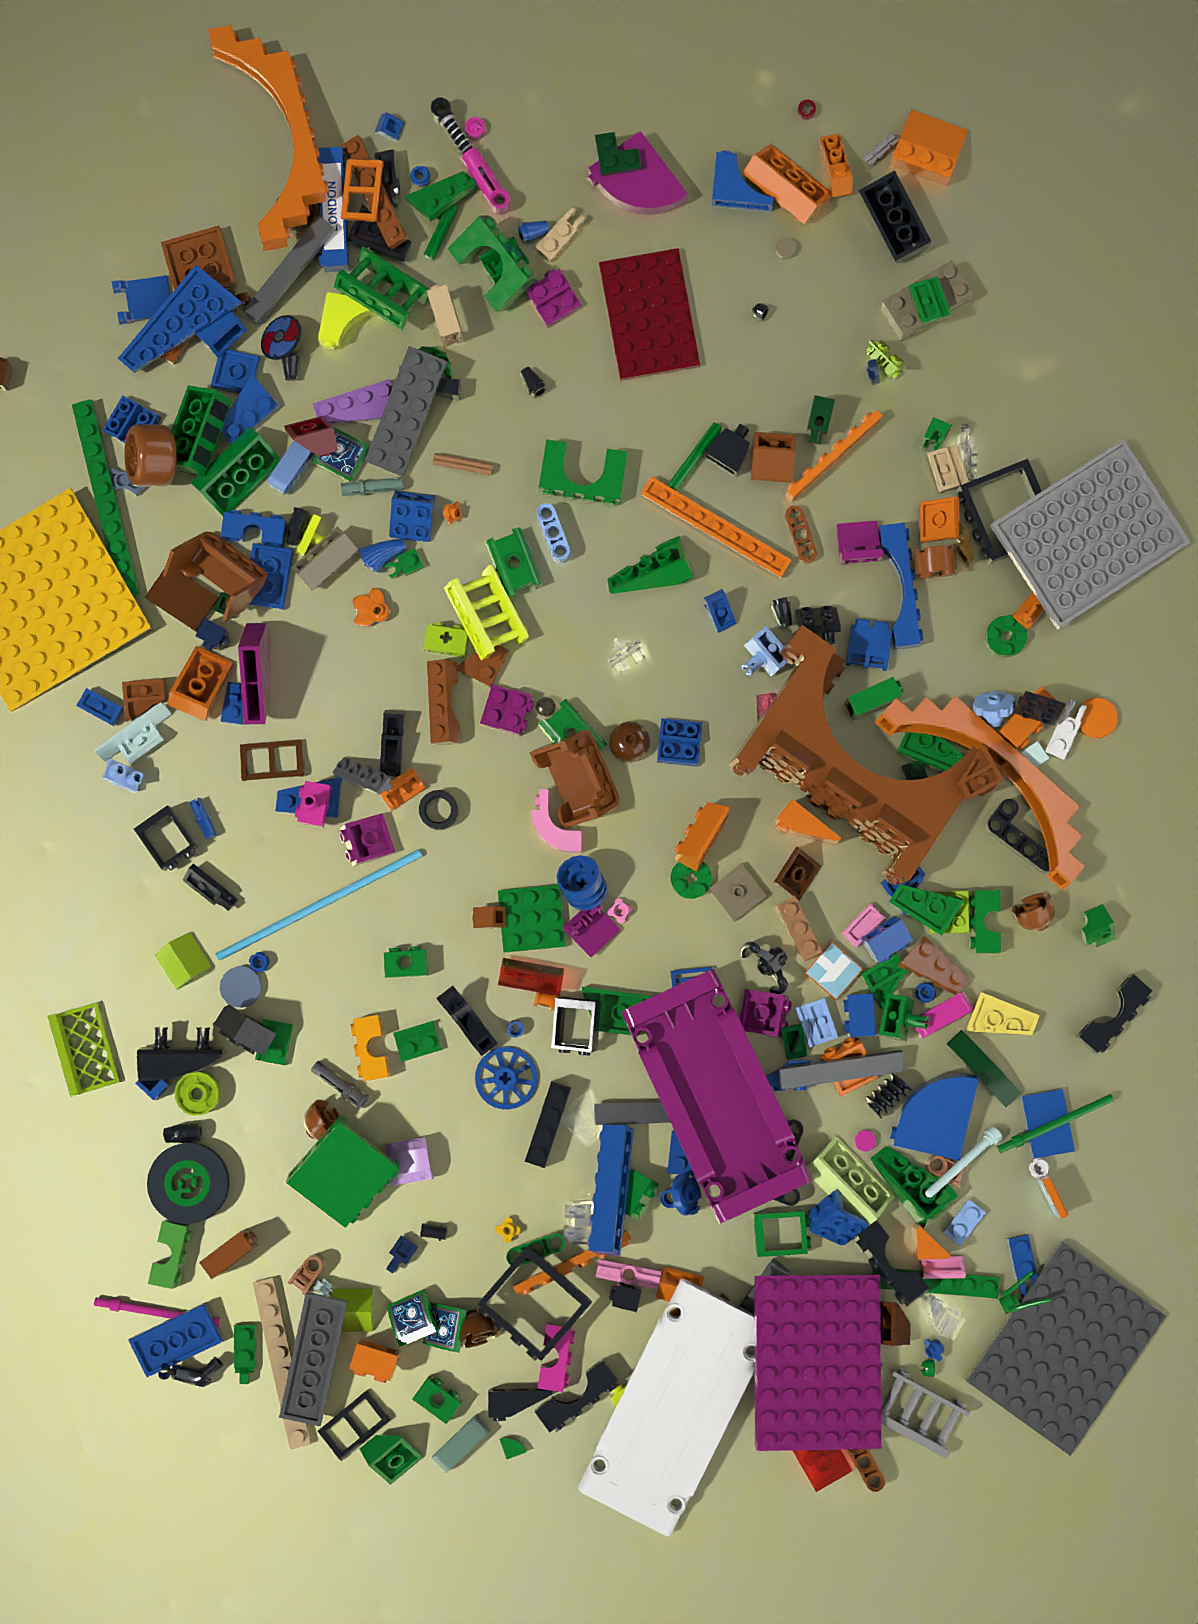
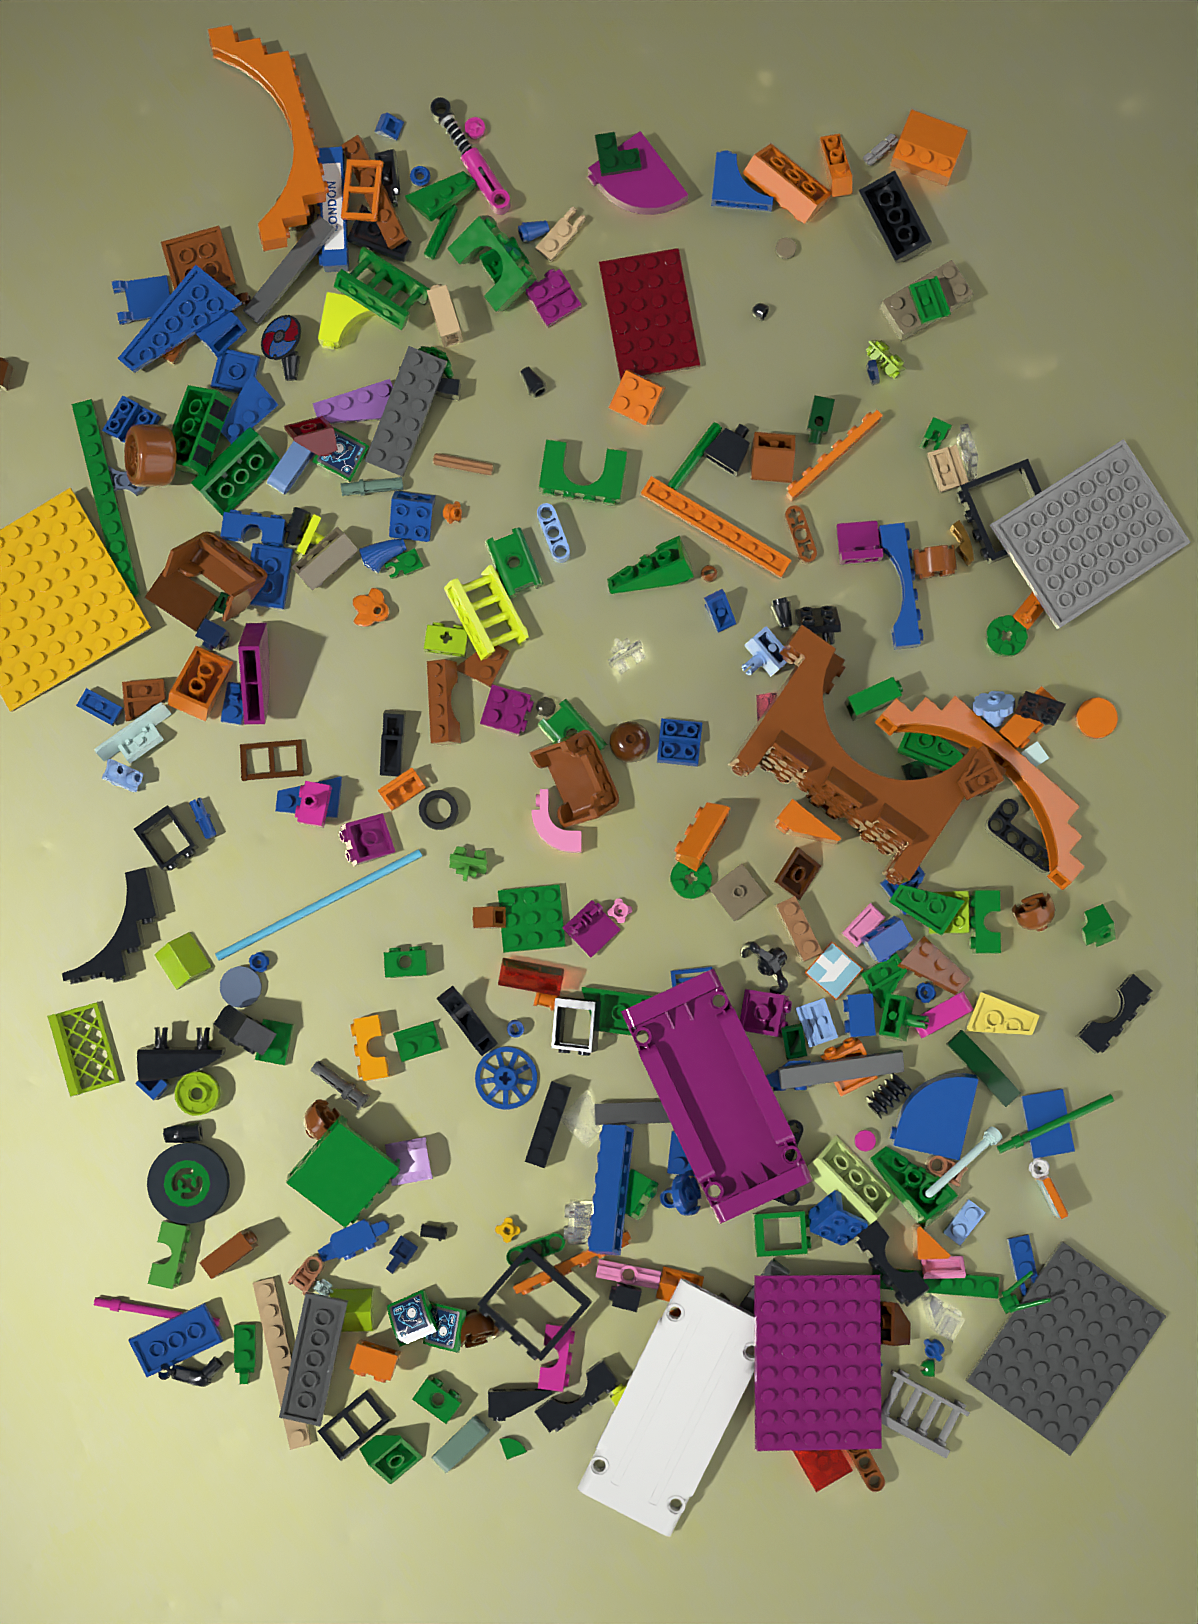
(112, 960): none -> black arch
(209, 888): black hinge -> none
(353, 1238): none -> blue hinge
(362, 776): dark grey bracket -> none
(466, 865): none -> bright green hips
(582, 882): blue wheel -> none
(637, 397): none -> orange brick
(710, 577): none -> dark orange hinge
(810, 103): dark red bush -> none
(869, 644): blue plate -> none
(939, 519): orange tile -> none
(1065, 732): white hinge -> none

